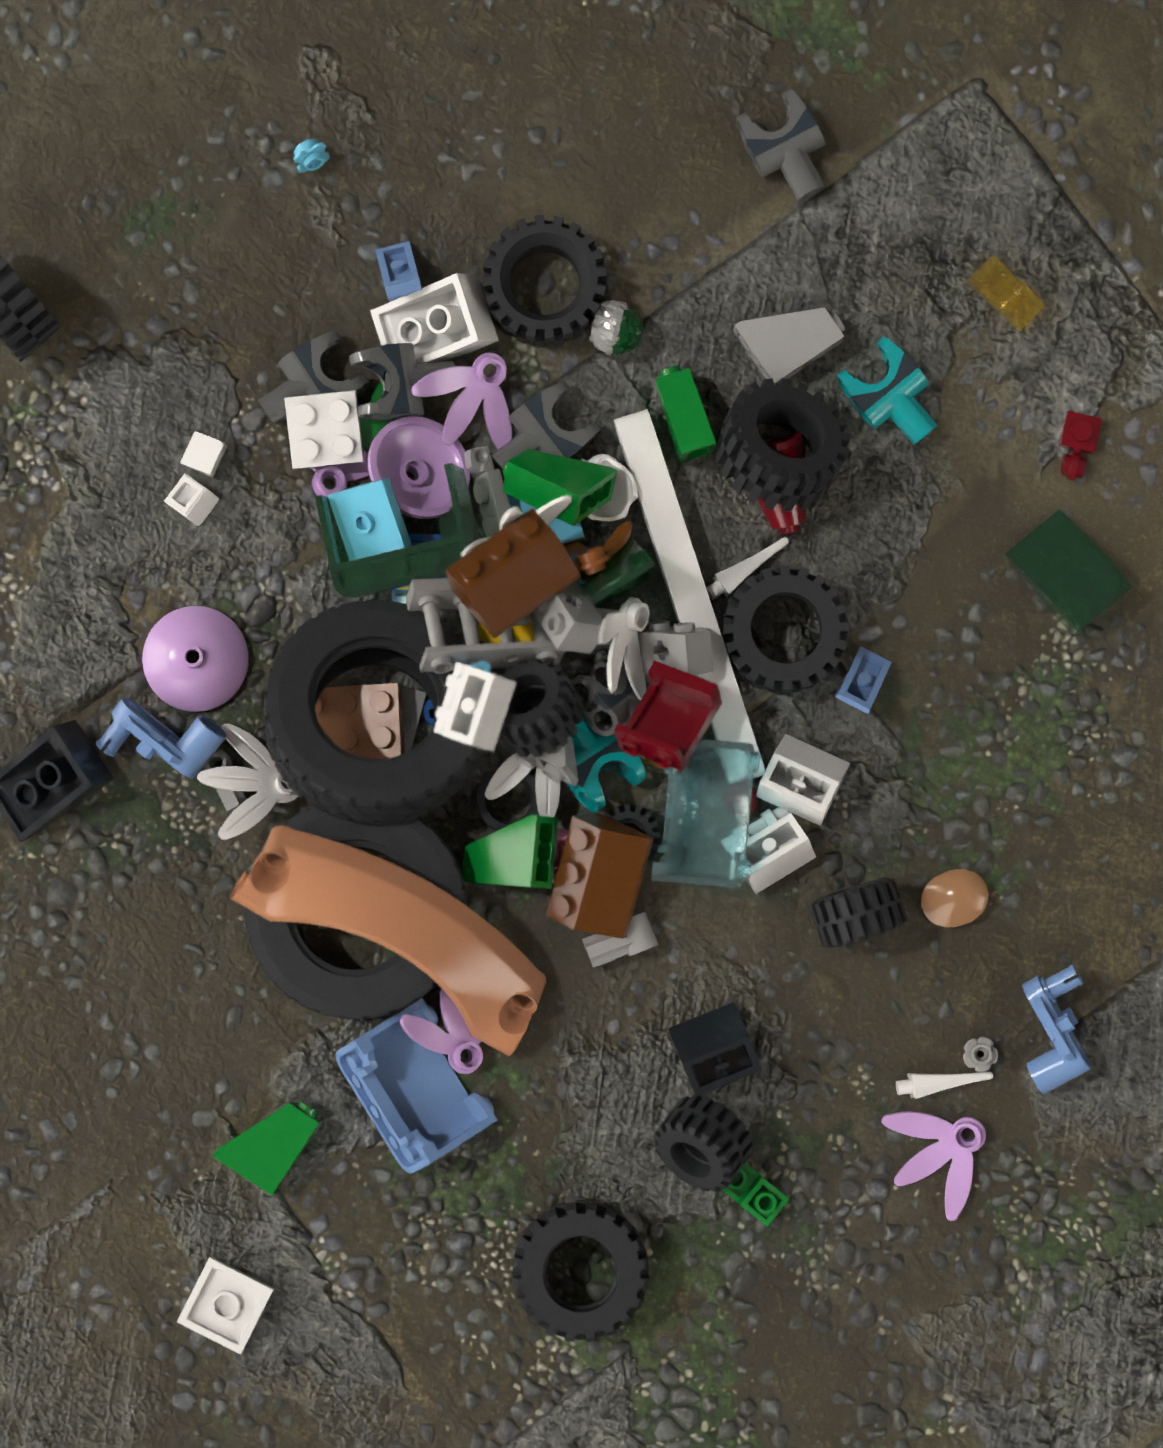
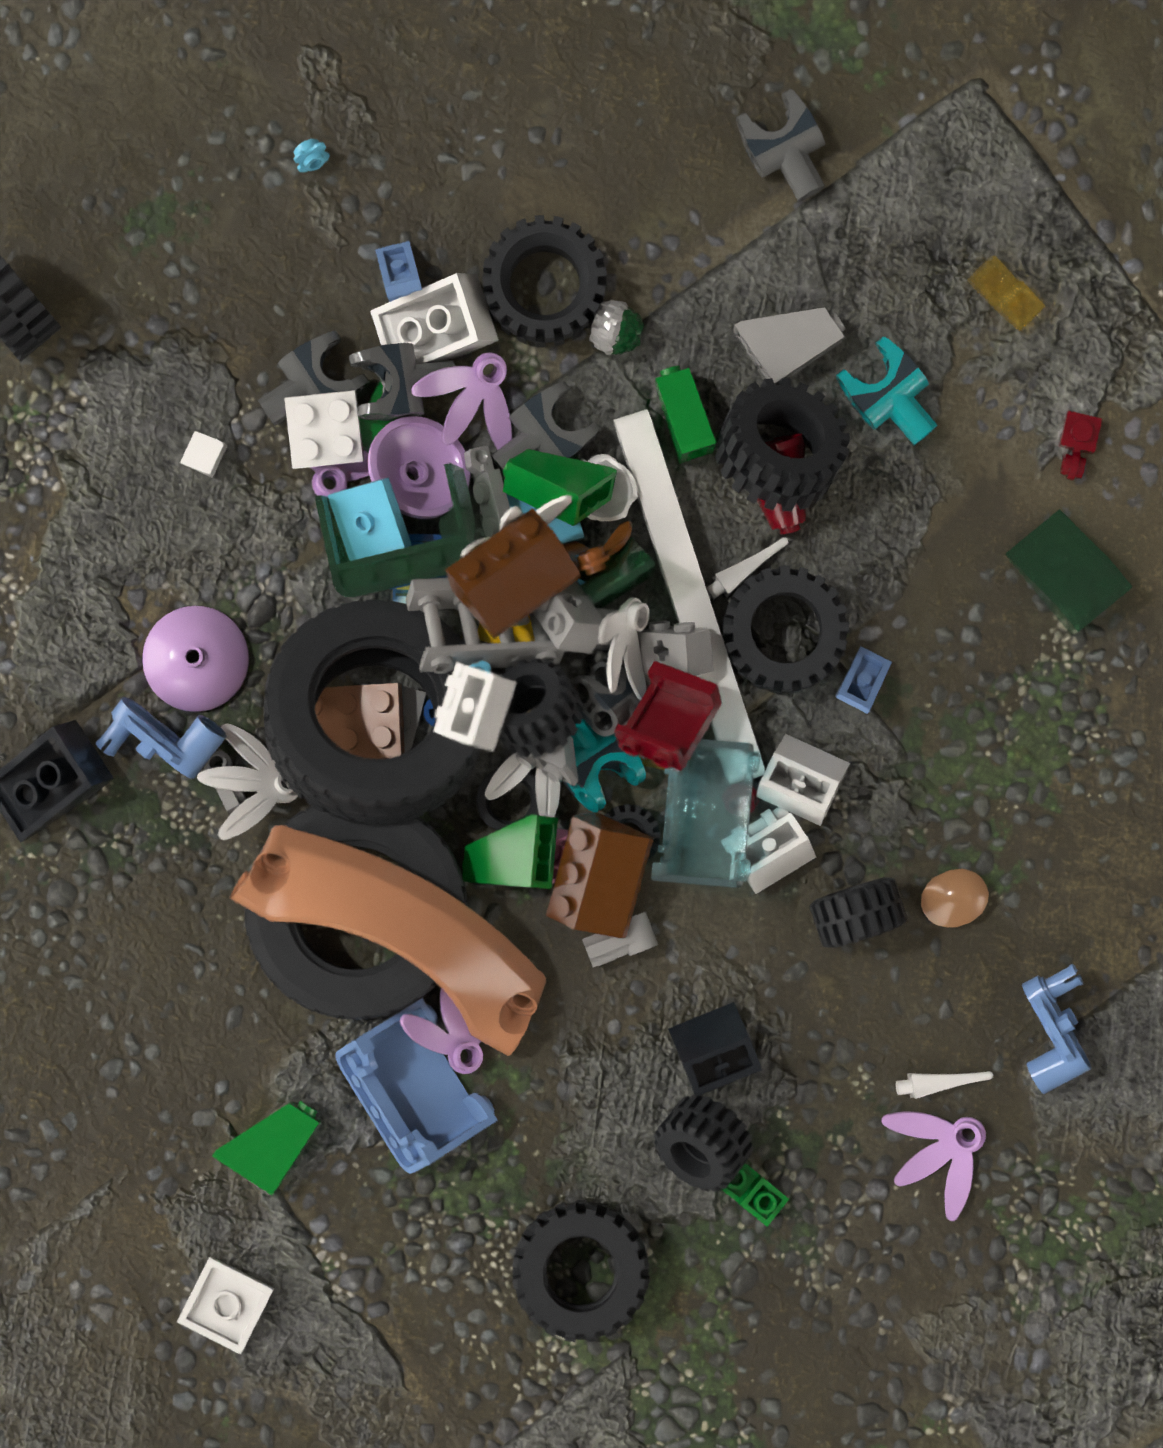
(191, 500): white slope -> none
(982, 1044): light grey plate -> none

